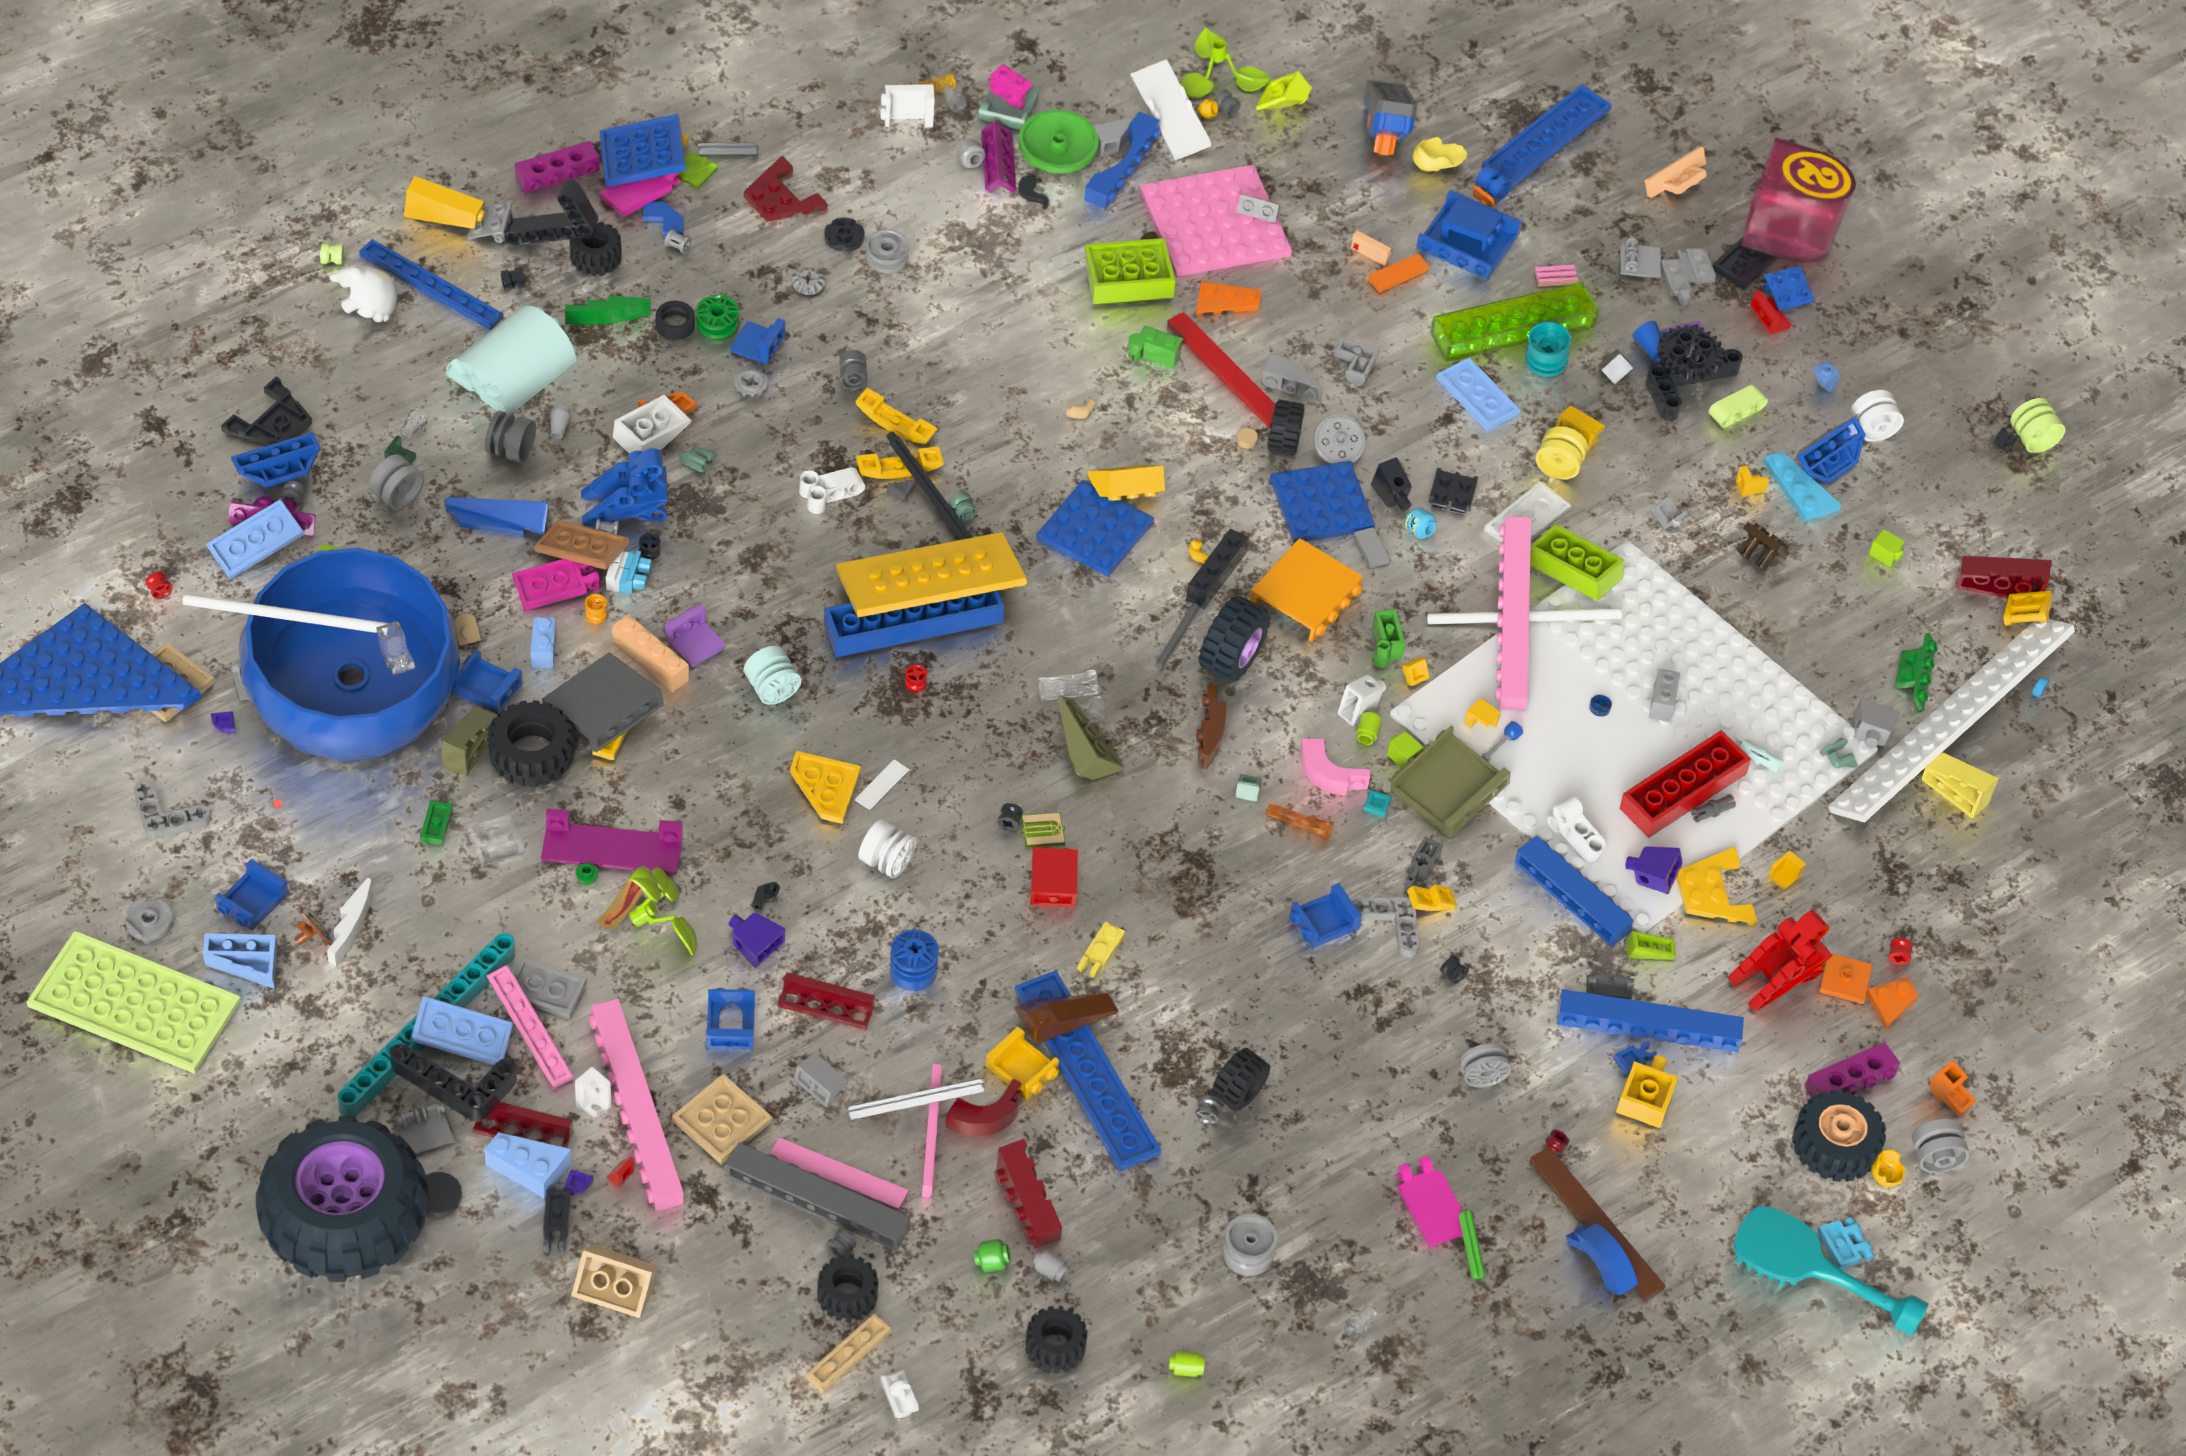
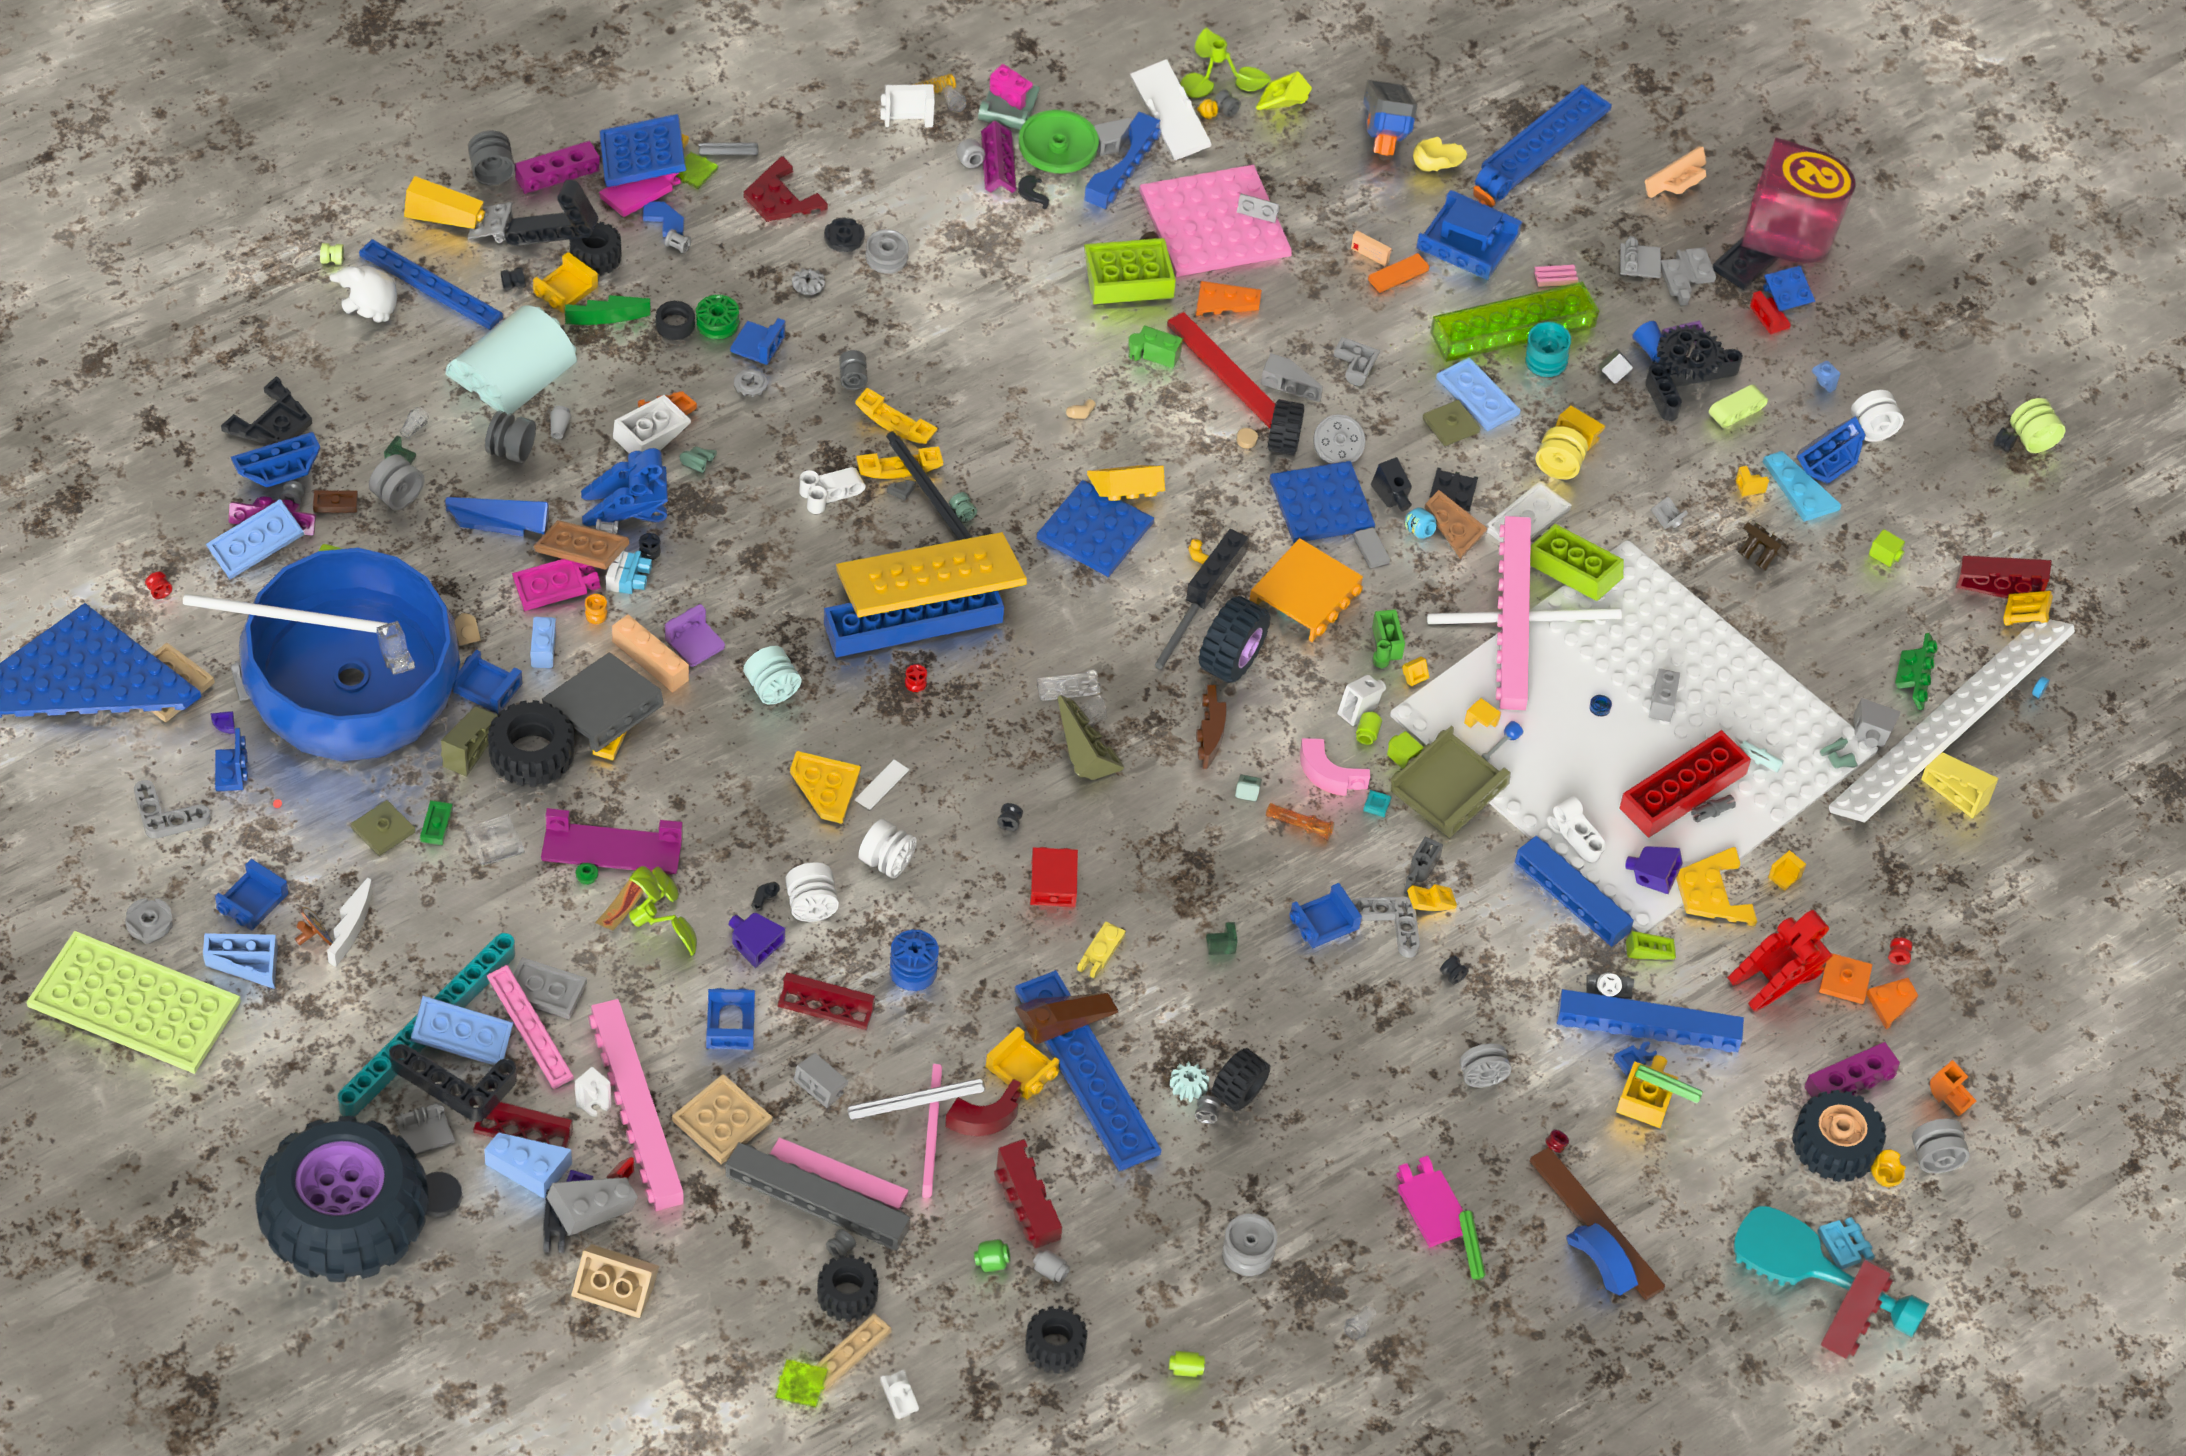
(231, 765): none -> blue bracket
(335, 501): none -> reddish brown plate
(383, 828): none -> olive plate
(491, 157): none -> dark grey wheel
(567, 283): none -> yellow panel
(590, 1202): none -> light grey wedge
(801, 1383): none -> clear neon green piece
(812, 892): none -> white wheel
(1043, 830): piece -> none
(1189, 1081): none -> light aqua gear
(1223, 942): none -> clear green panel
(1451, 423): none -> olive plate
(1455, 523): none -> medium nougat wing
(1612, 987): none -> white wheel
(1669, 1083): none -> axle
(1857, 1309): none -> dark red wedge

